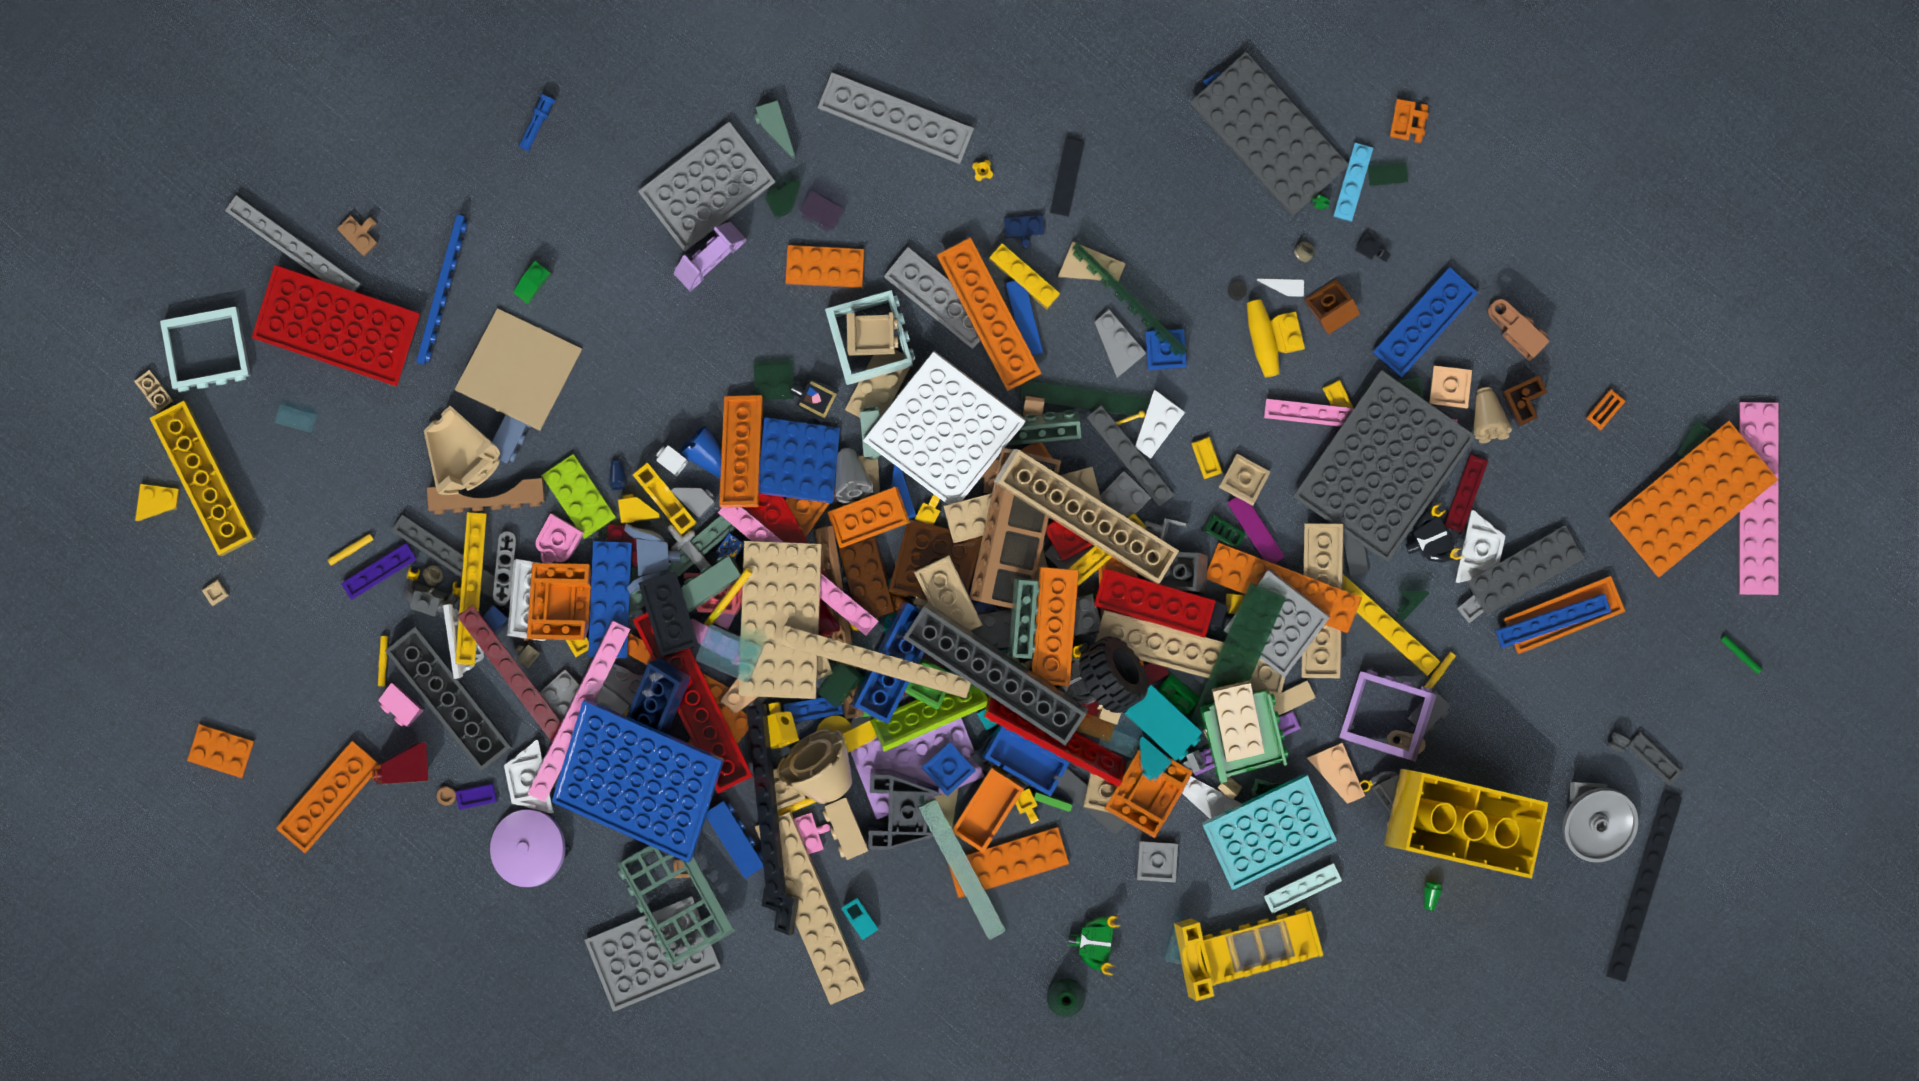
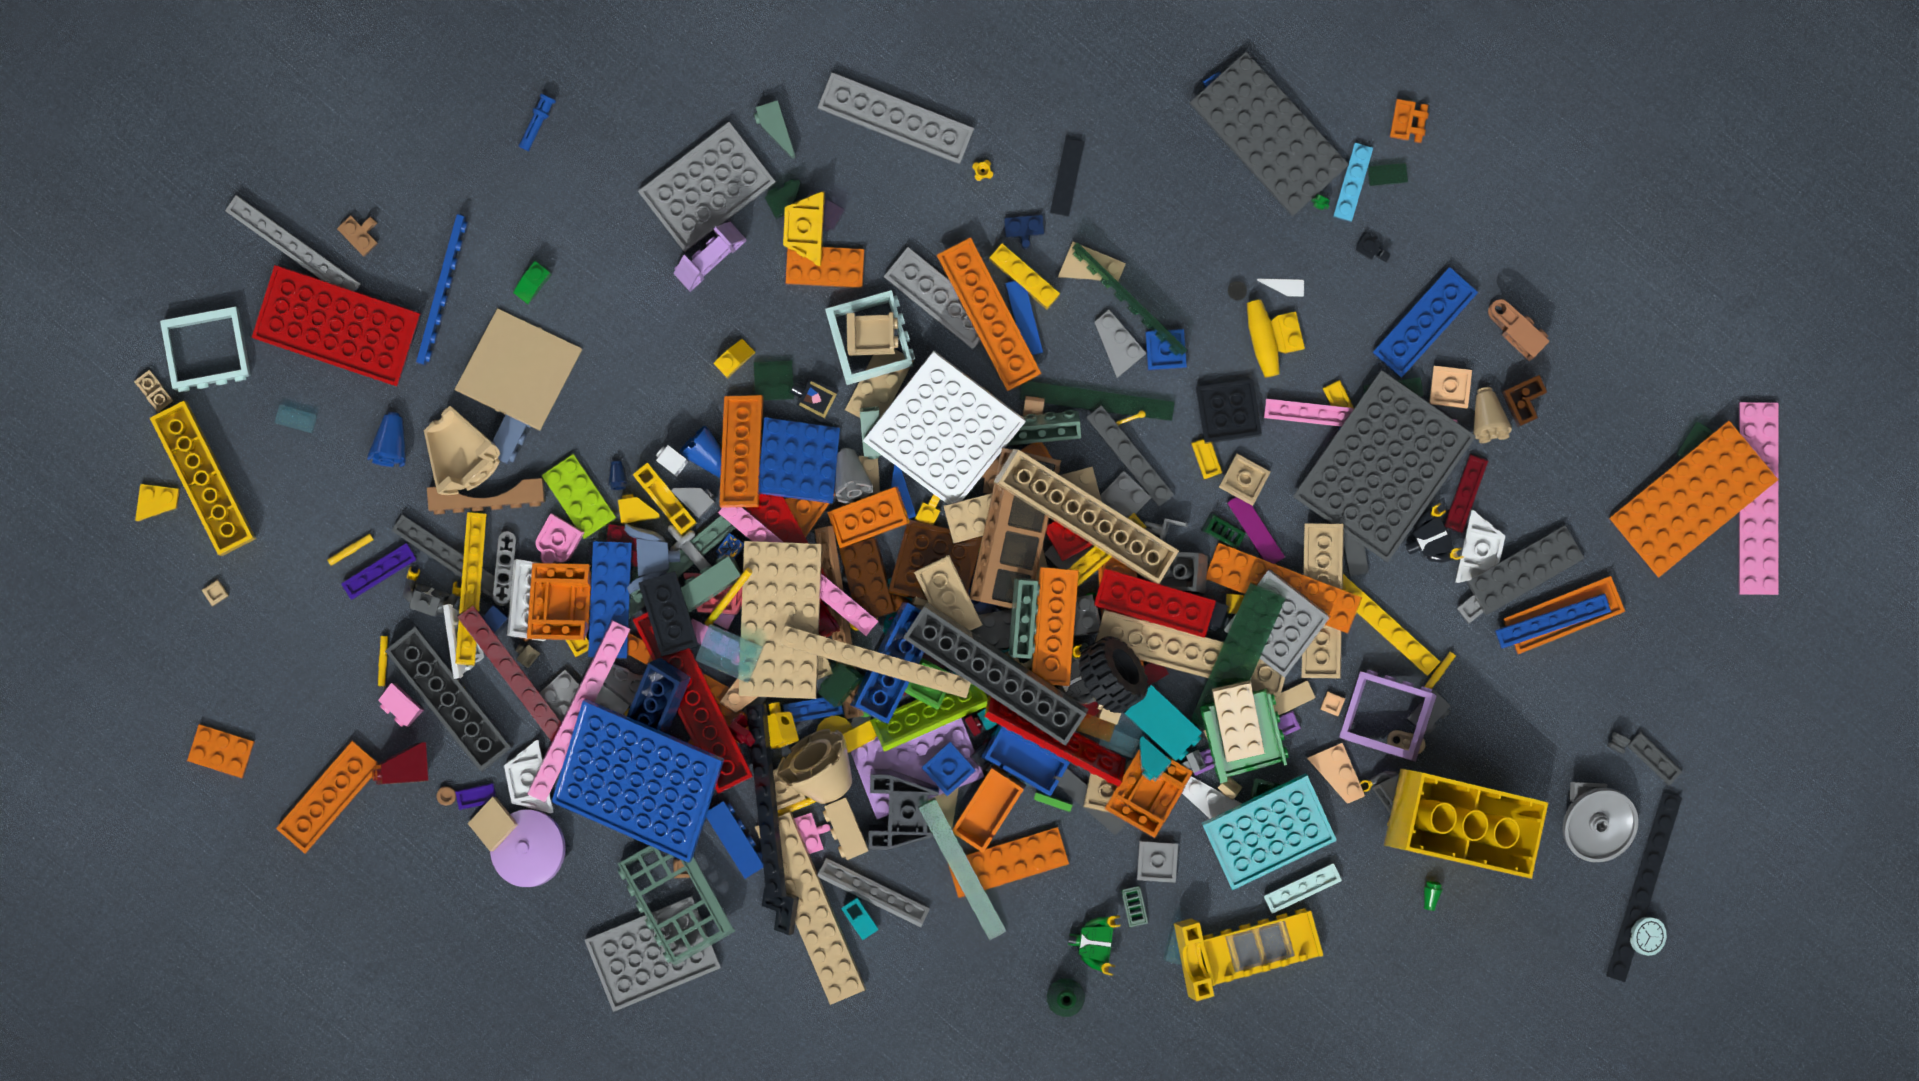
(389, 442): none -> blue cone
(432, 575): dark tan tile -> none
(492, 824): none -> tan tile
(734, 358): none -> yellow slope
(739, 730): none -> dark red bracket
(805, 227): none -> yellow wing
(873, 892): none -> light grey plate
(974, 725): none -> dark red plate
(1026, 804): yellow plate -> none
(1136, 889): none -> slope
(1158, 423): white wing -> none
(1178, 694): green slope -> none
(1228, 411): none -> black plate
(1304, 251): dark tan tile -> none
(1332, 306): dark orange slope -> none
(1332, 703): none -> light nougat tile
(1414, 599): clear green slope -> none
(1595, 421): orange tile -> none
(1648, 936): none -> light aqua tile
(1741, 654): green piece -> none

